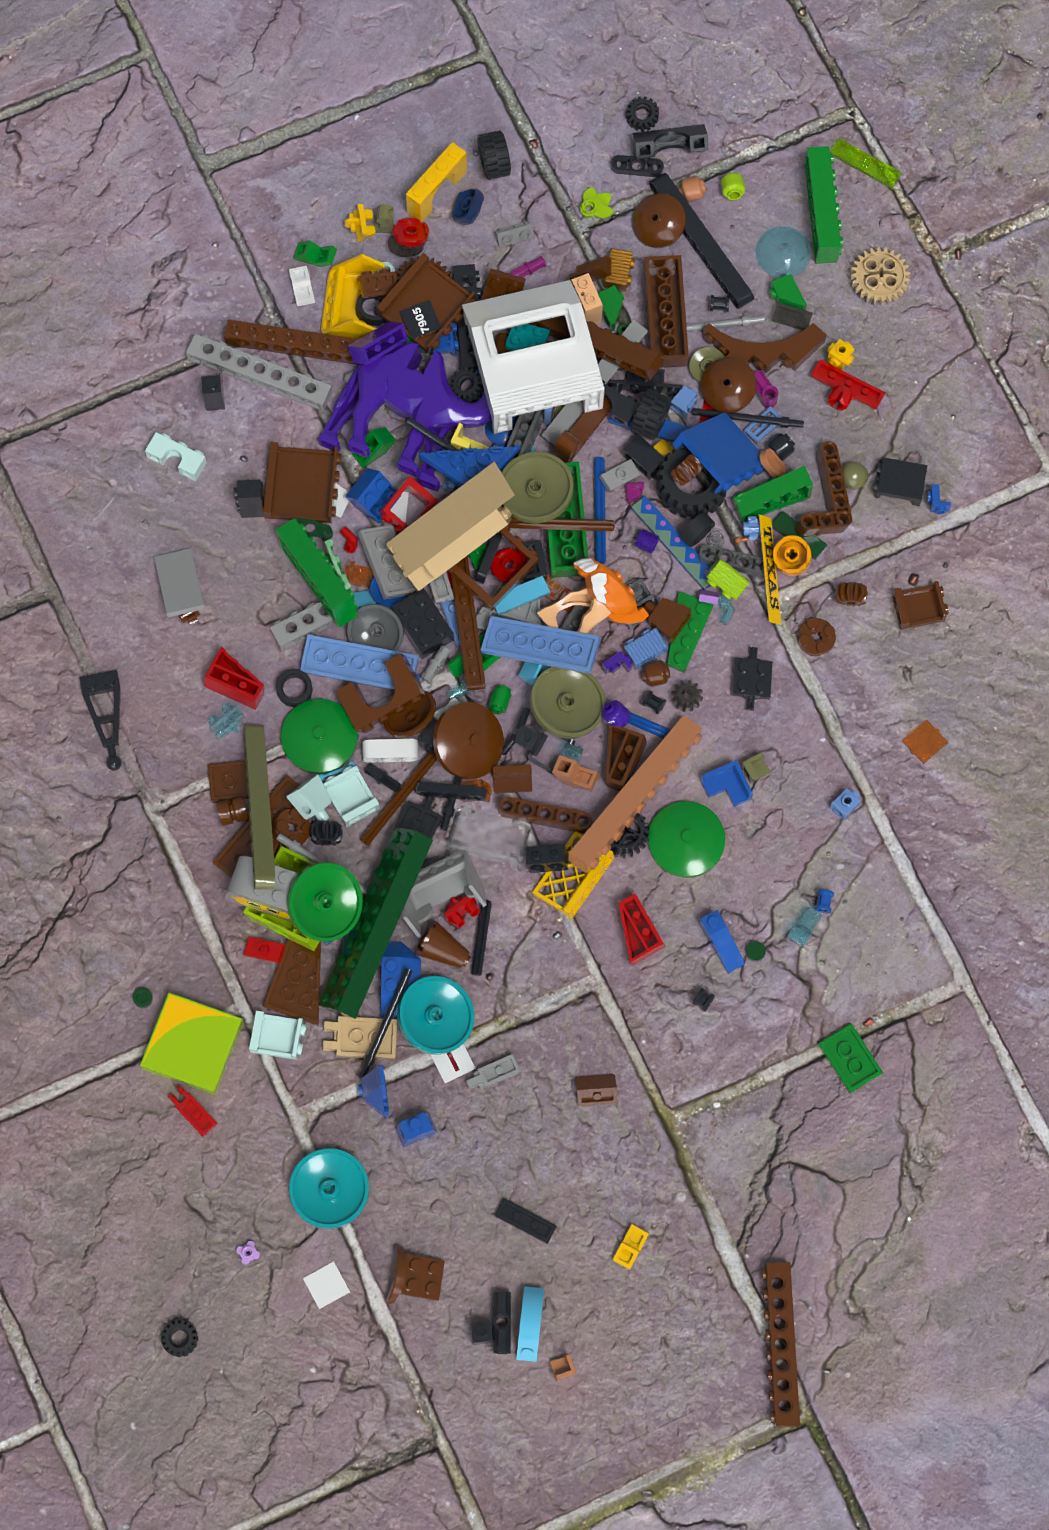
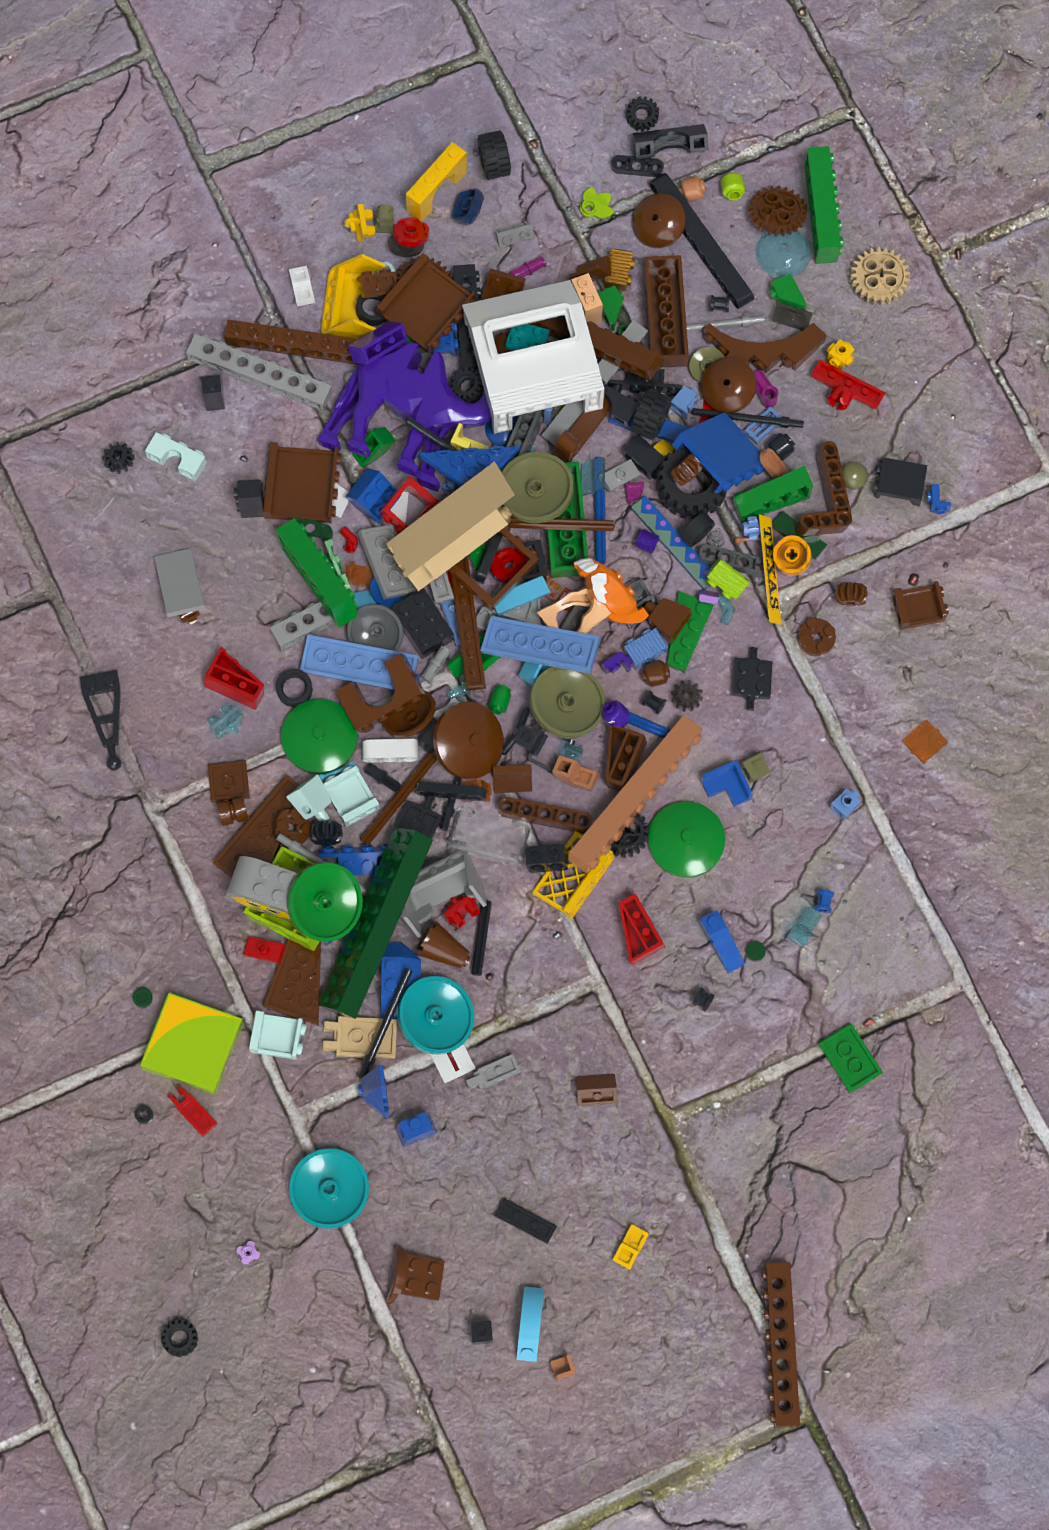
(115, 451): none -> black gear
(147, 1120): none -> black bush
(259, 808): olive beam -> none
(313, 254): green slope -> none
(326, 1285): white sticker -> none
(355, 859): none -> blue bracket
(420, 319): black sticker -> none
(502, 1336): black piece -> none
(592, 476): none -> clear light blue piece
(777, 211): none -> reddish brown gear
(865, 163): clear neon green tile -> none

